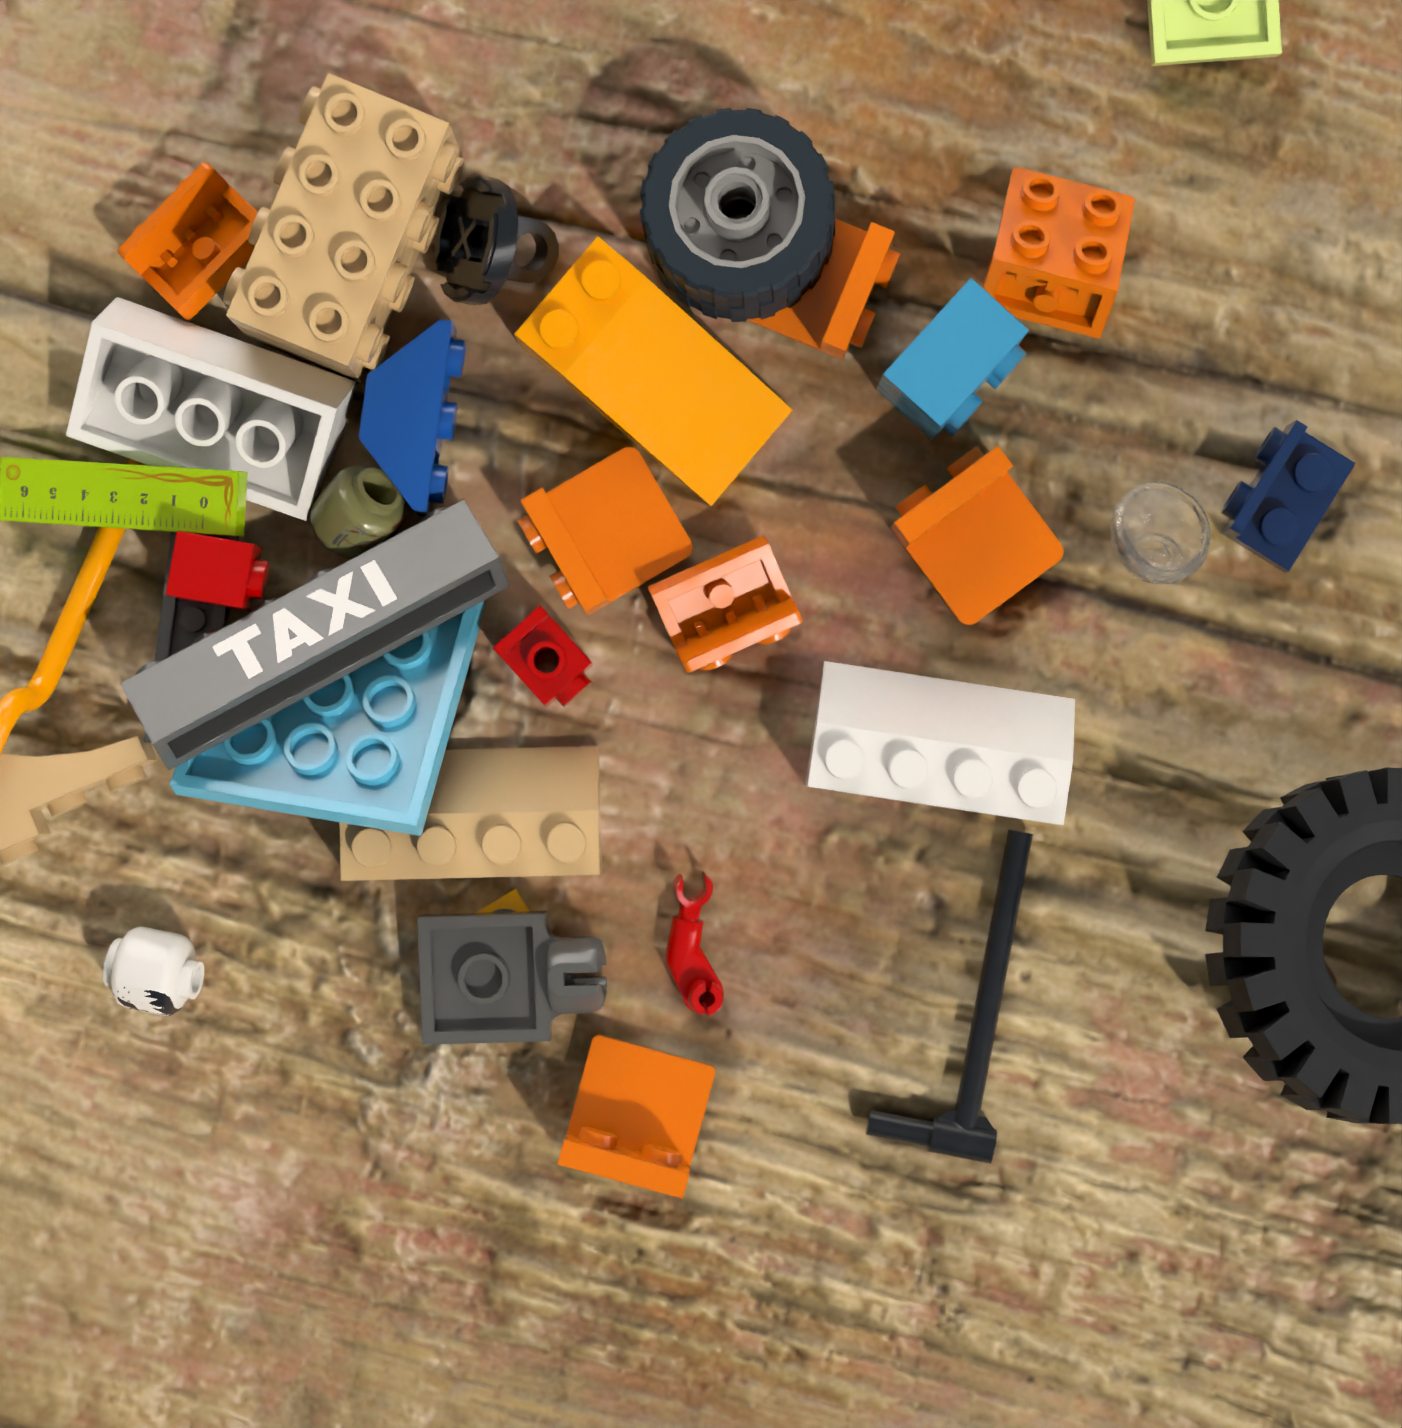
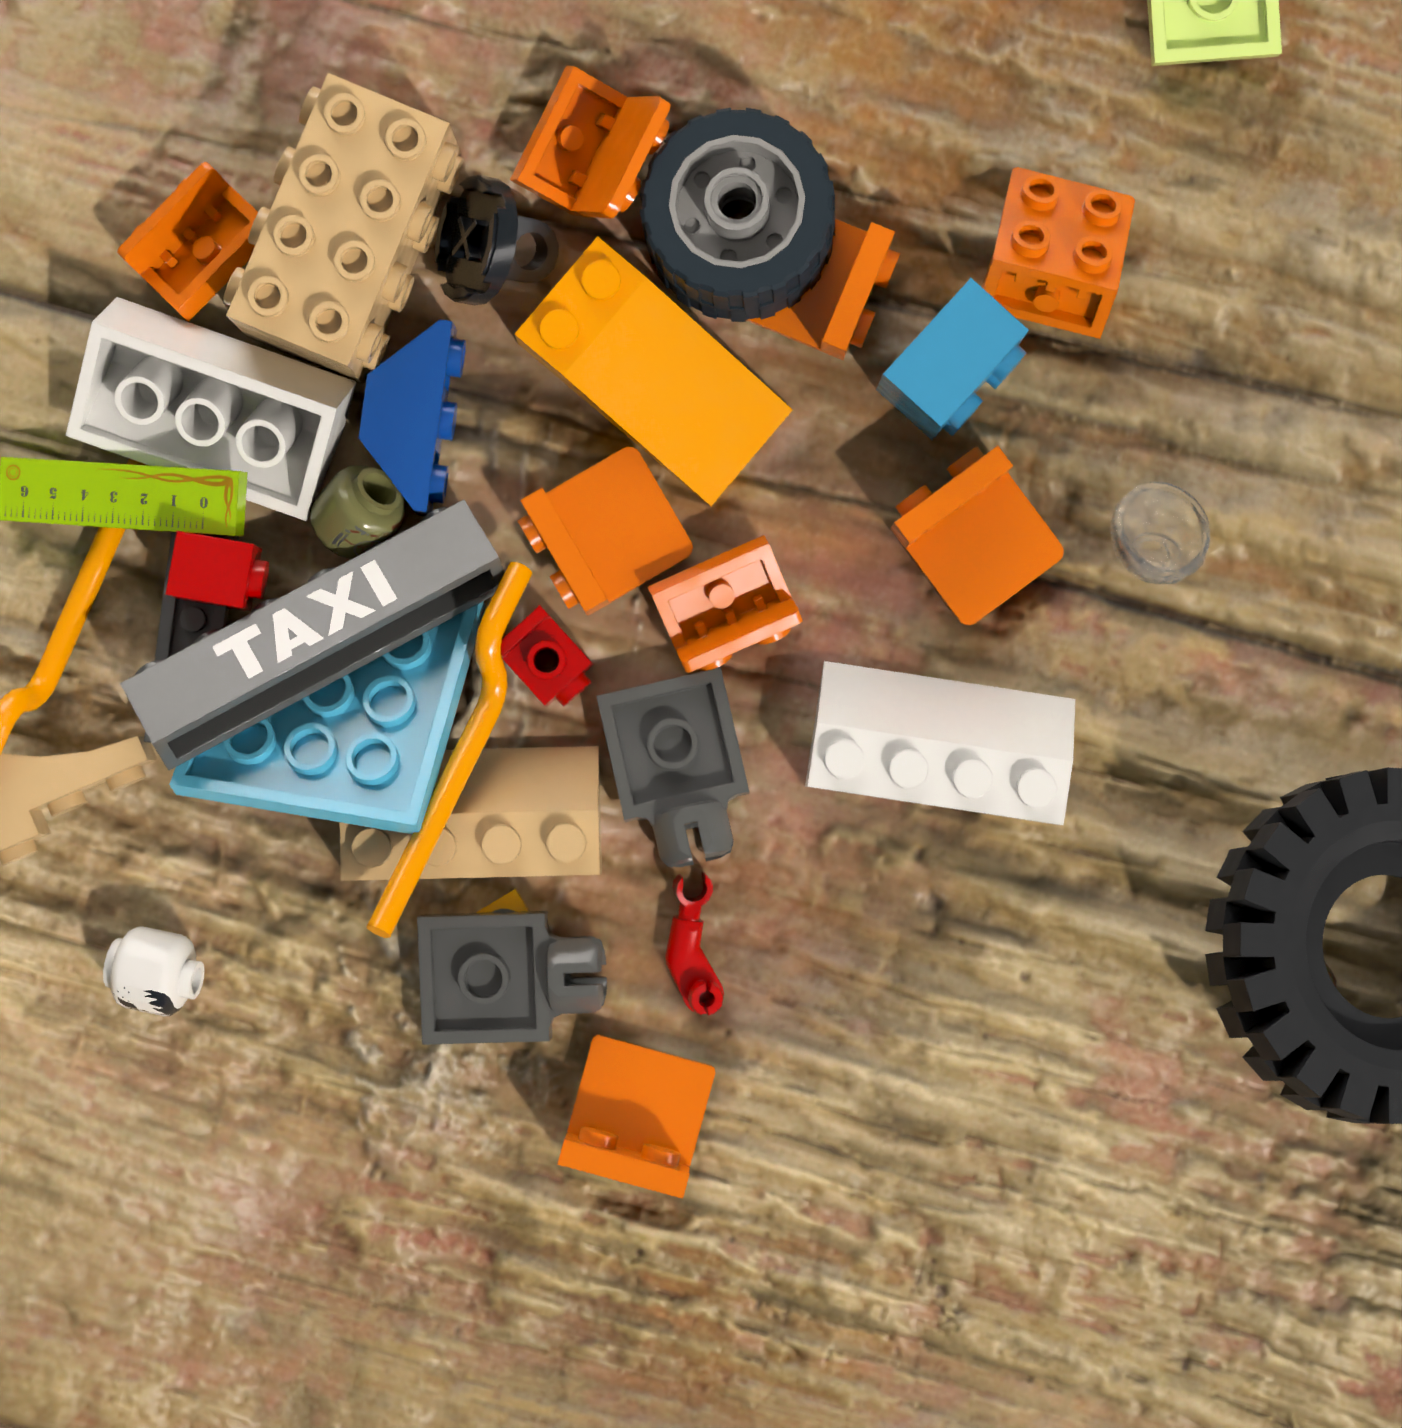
(464, 755): none -> light orange piece
(591, 146): none -> orange bracket
(676, 761): none -> dark grey plate
(964, 1131): black bar -> none
(1286, 496): dark blue bracket -> none

